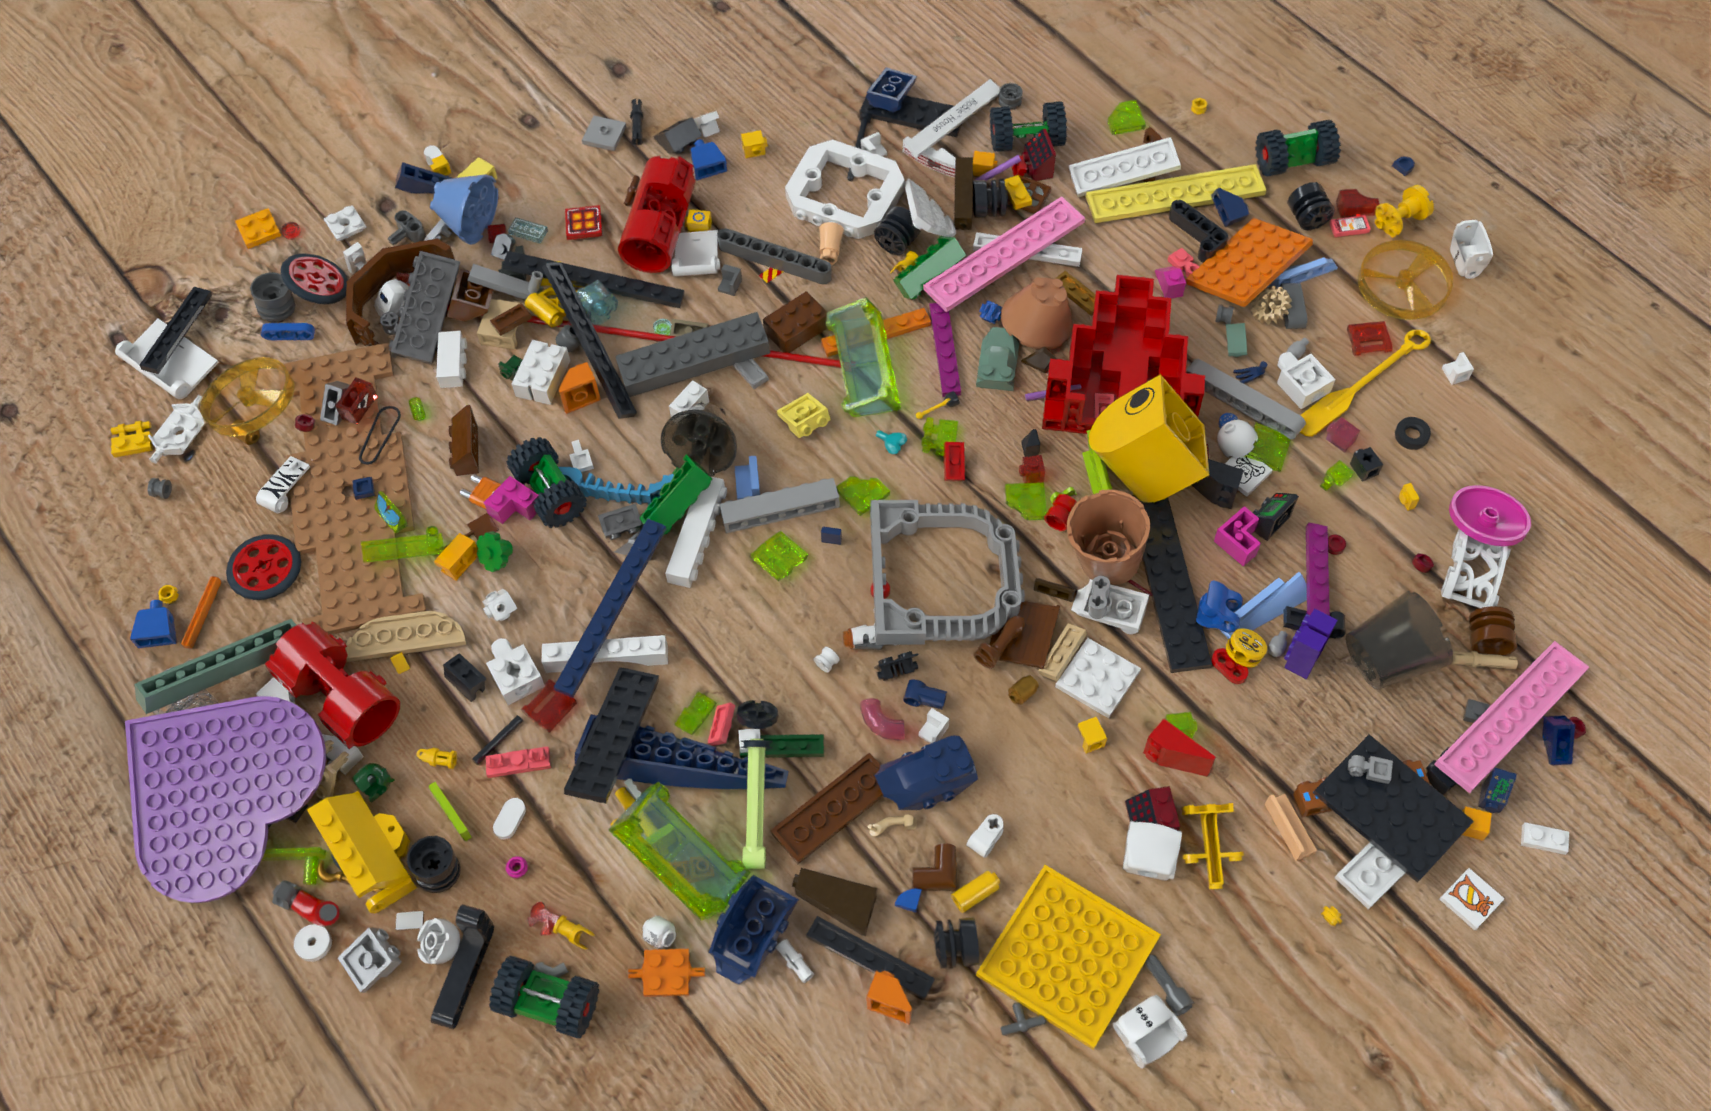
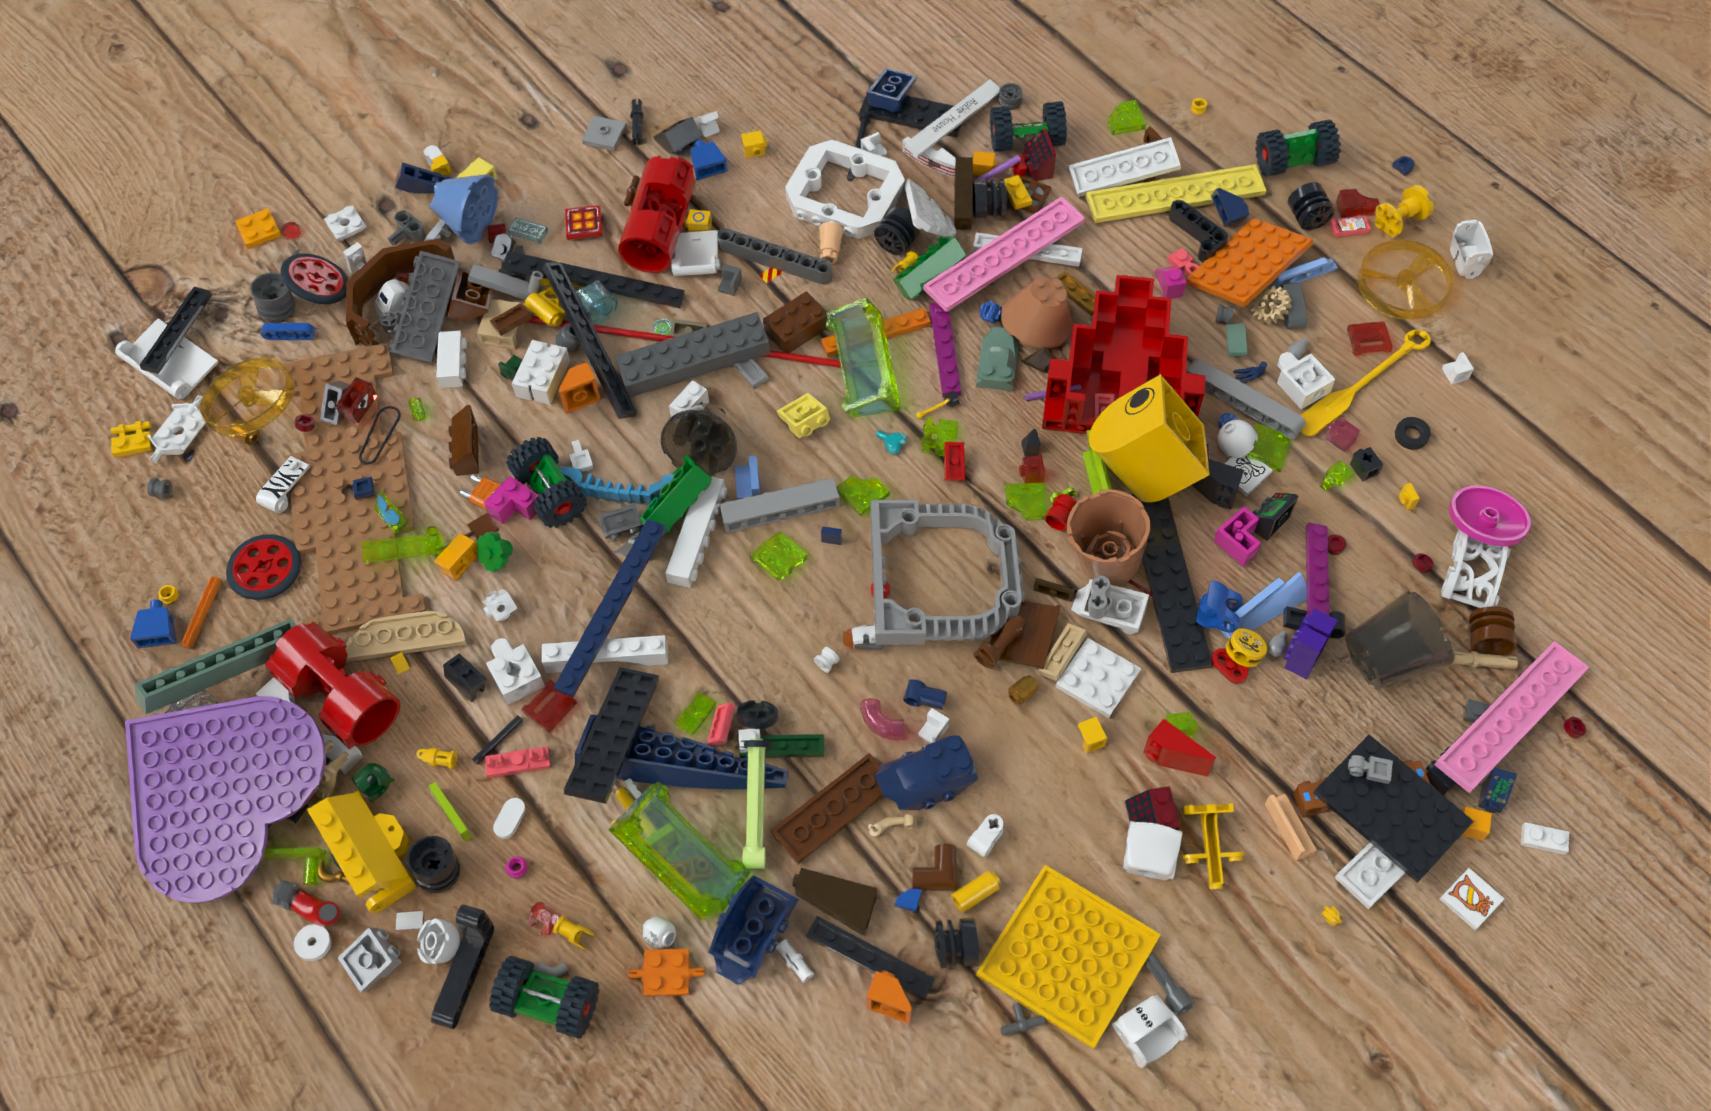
(904, 658): black hinge -> none
(1558, 739): clear blue slope -> none

